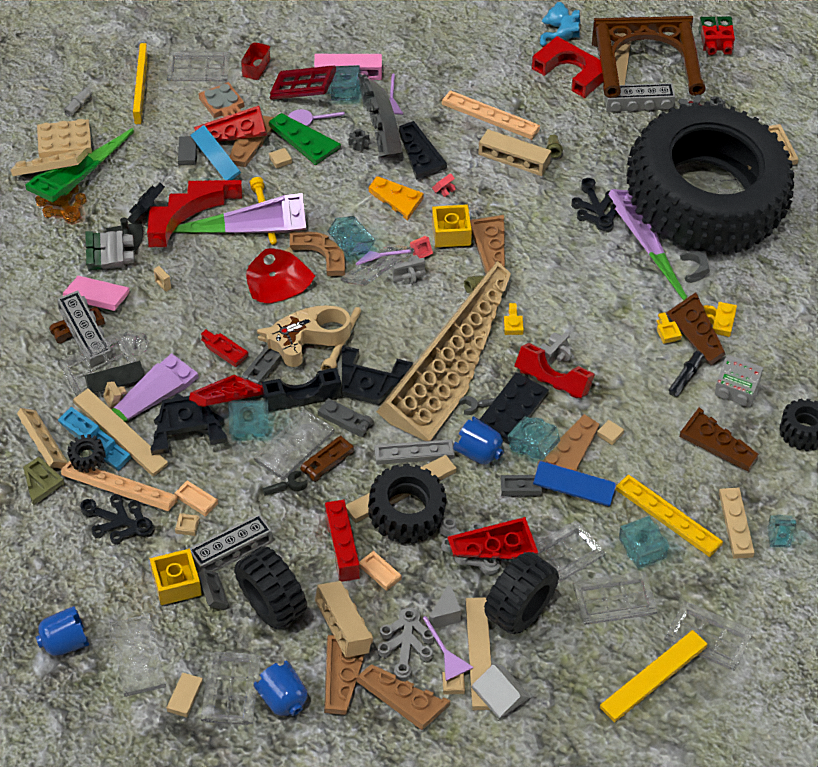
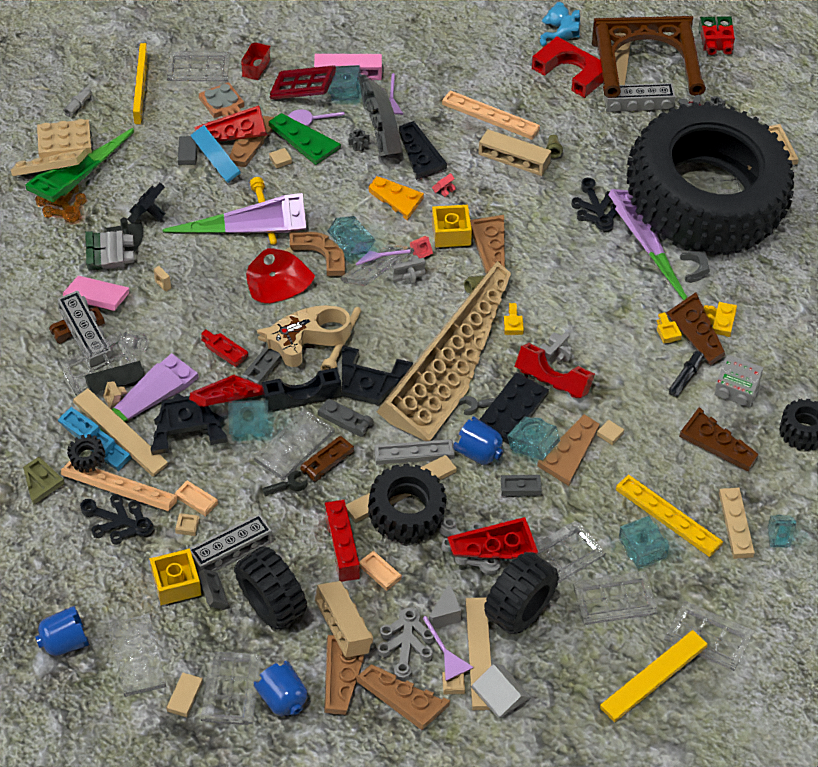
(42, 438): tan plate -> none
(181, 206): red arch -> none
(574, 483): blue slope -> none

